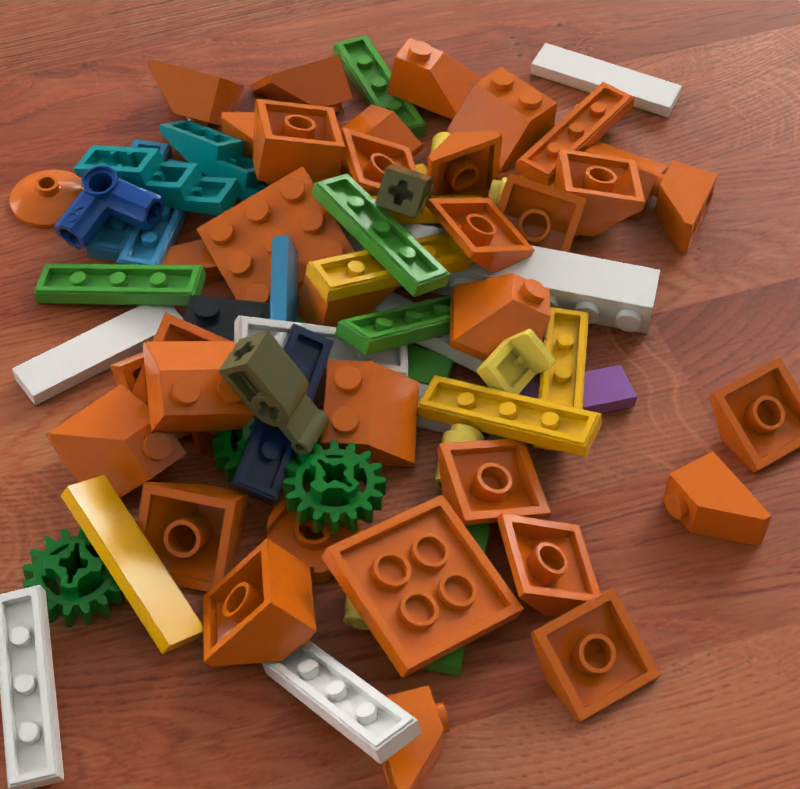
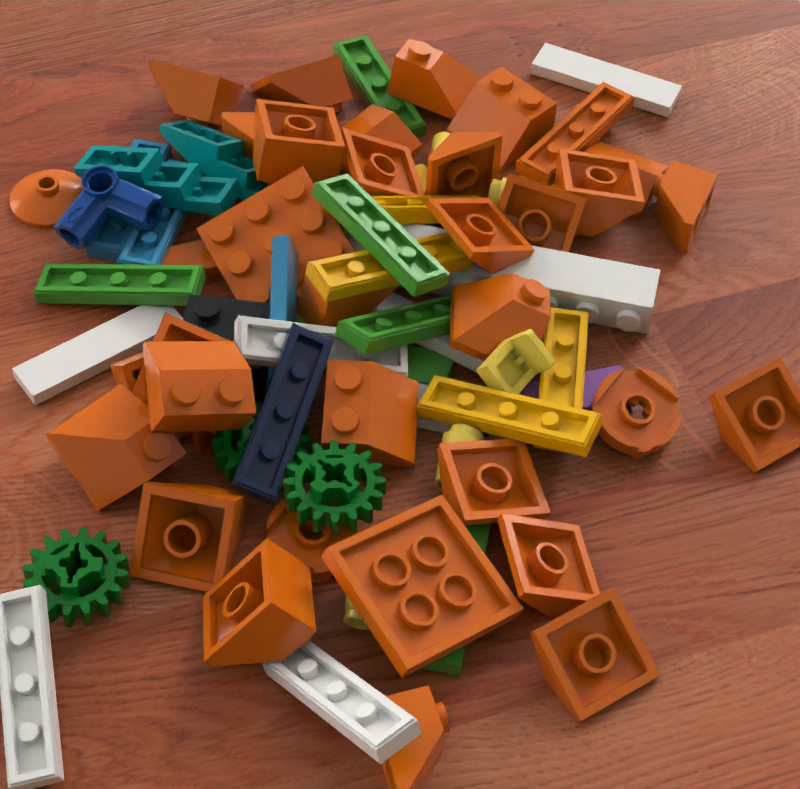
(133, 563): yellow tile -> none
(274, 389): olive piece -> none
(404, 190): olive piece -> none
(660, 412): none -> orange plate
(715, 502): orange slope -> none

